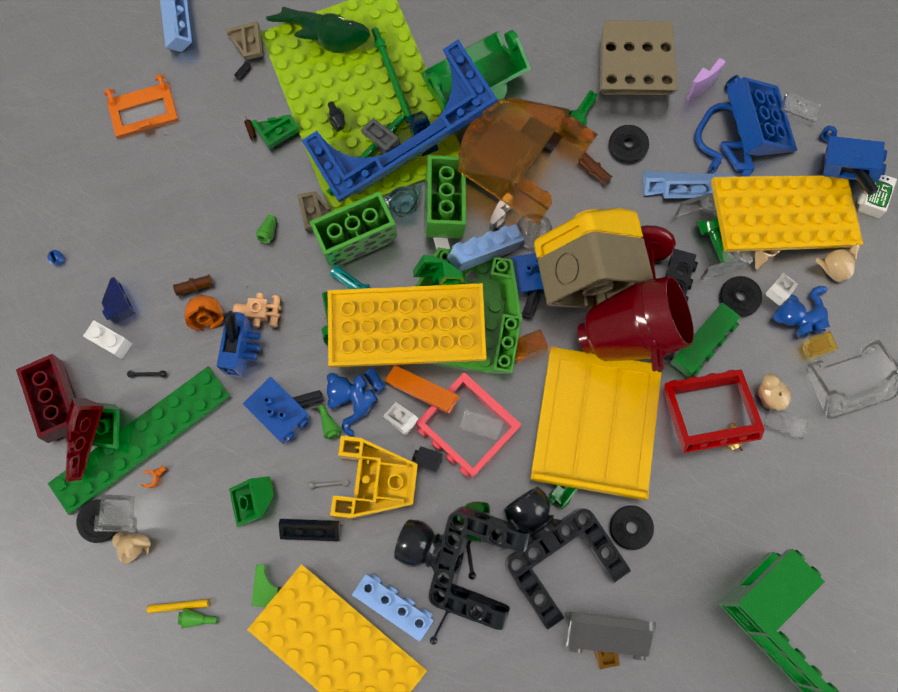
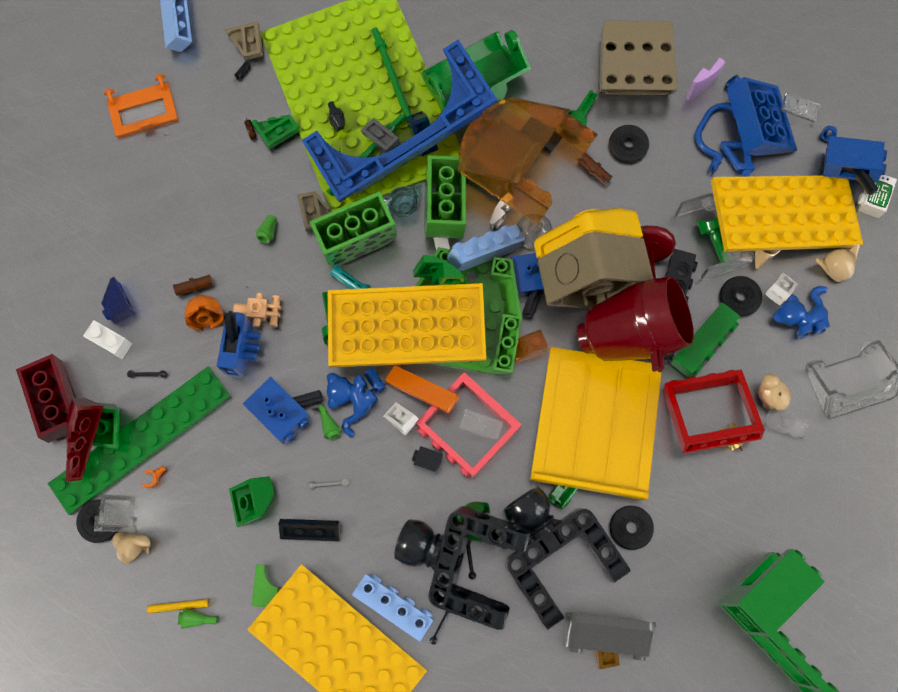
(58, 255): blue hinge -> none
(327, 30): dark green piece -> none
(382, 480): yellow wedge -> none
(678, 184): light blue wedge -> none
(820, 345): clear yellow brick -> none

